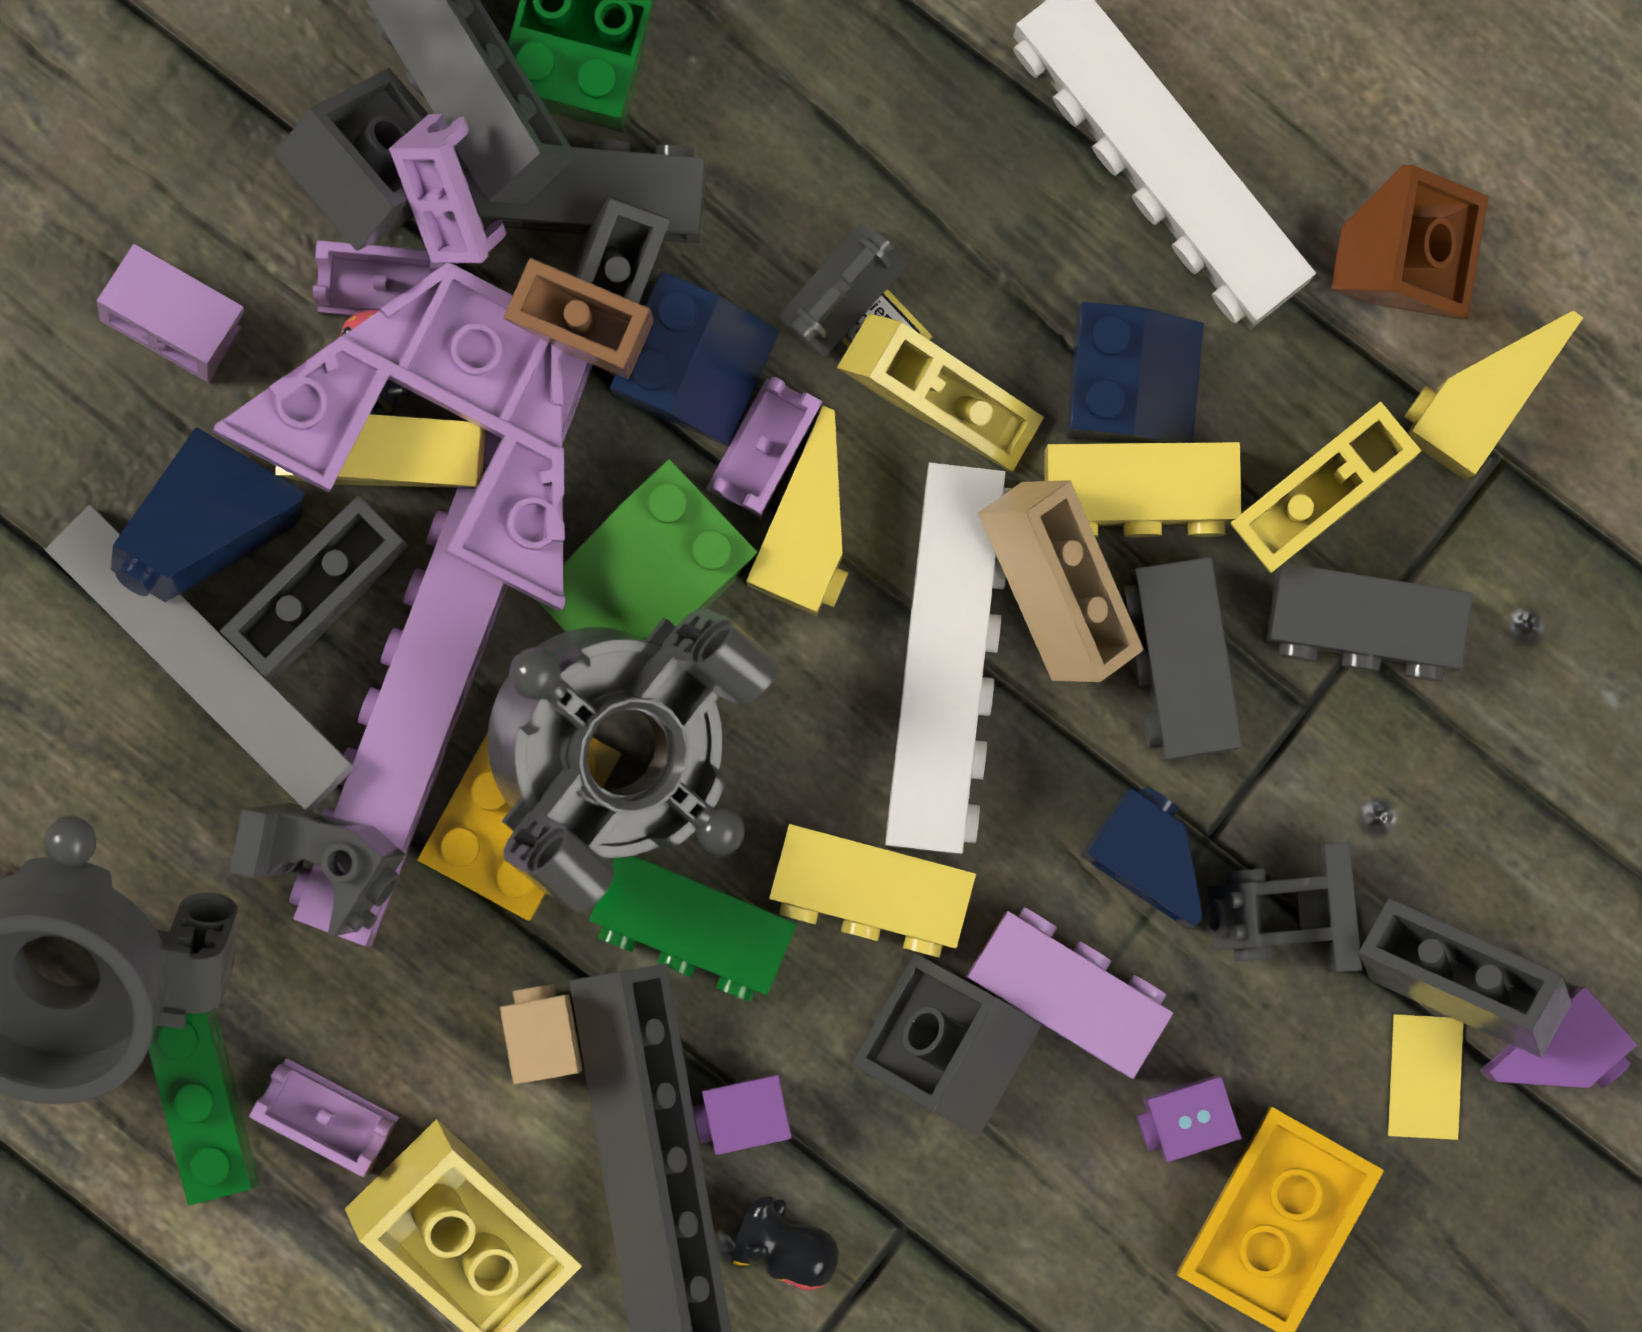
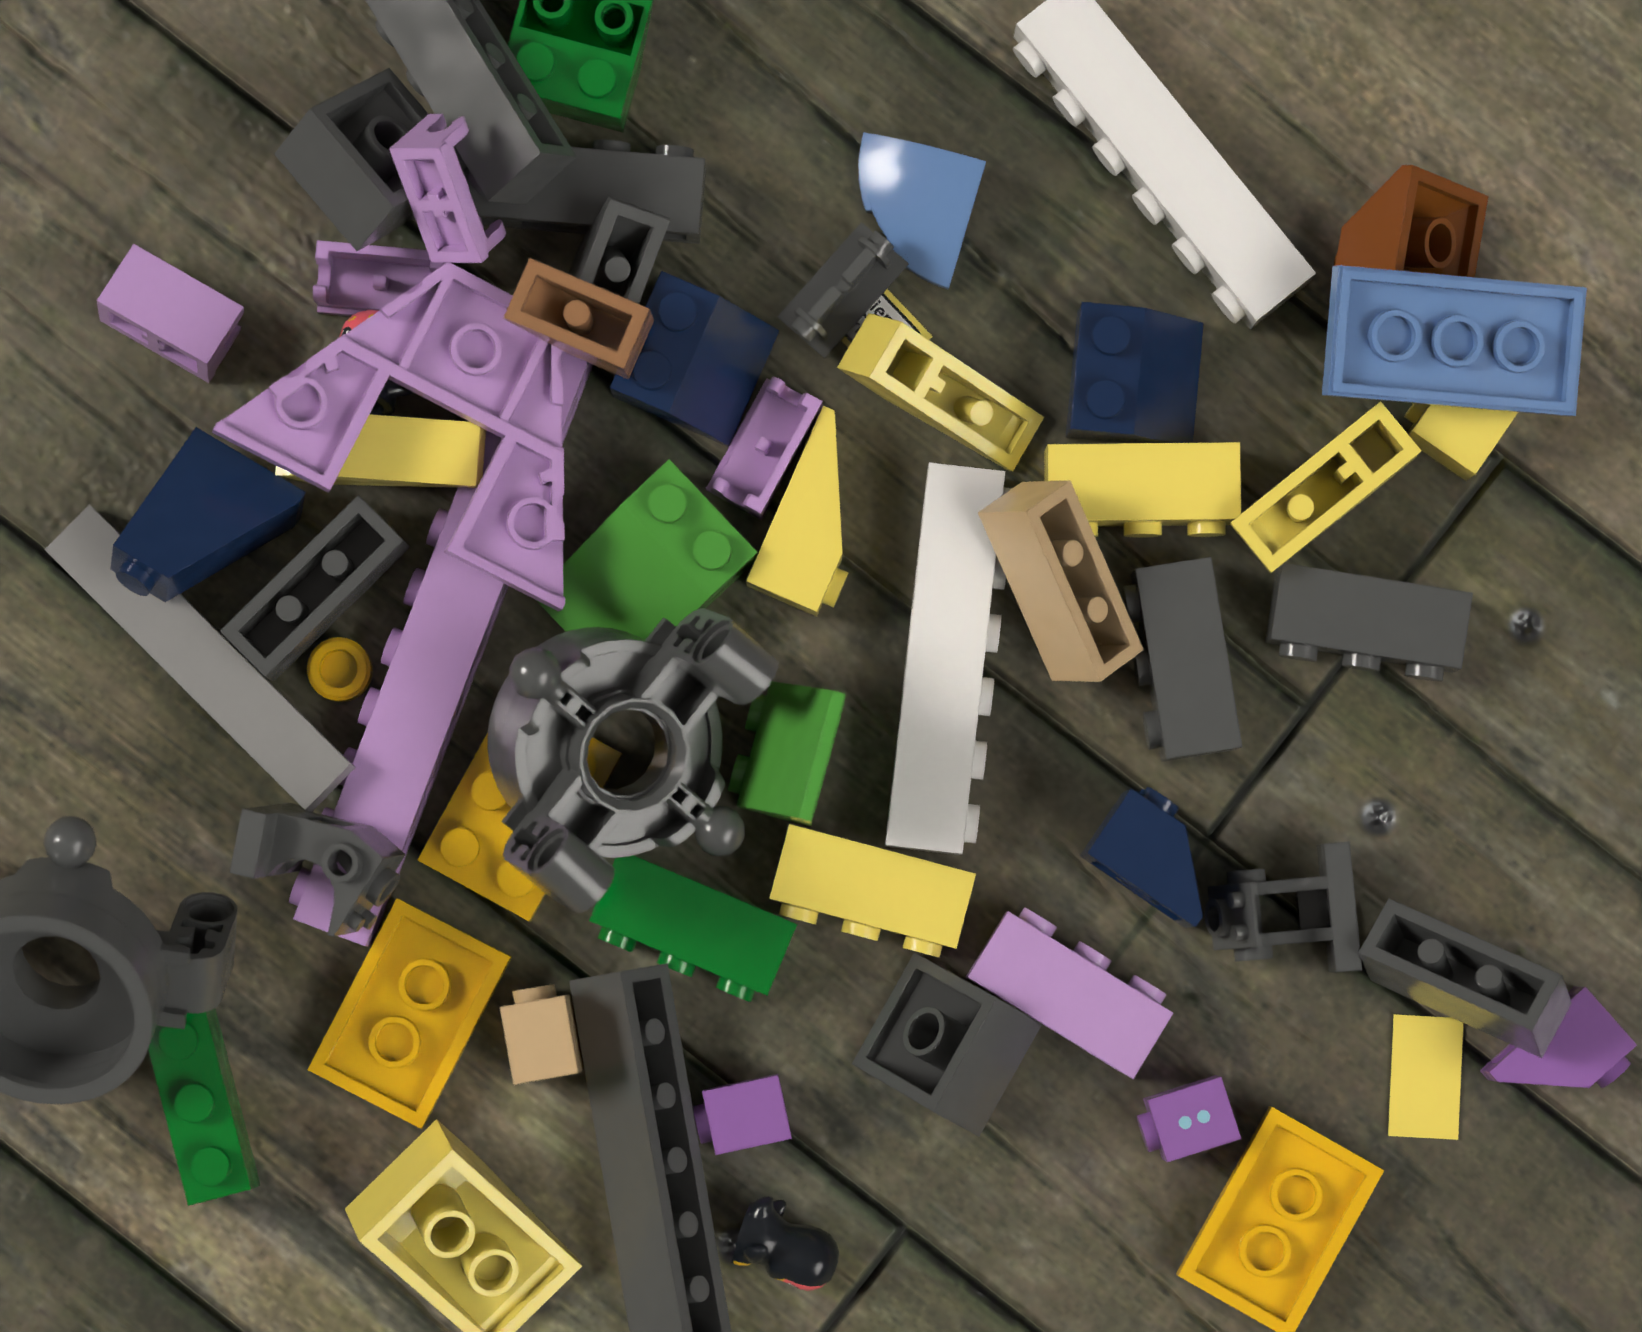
(325, 1117): lavender hinge -> none
(339, 669): none -> yellow tile
(409, 1013): none -> yellow plate
(789, 751): none -> bright green slope
(919, 201): none -> medium blue brick
(1454, 341): none -> medium blue tile

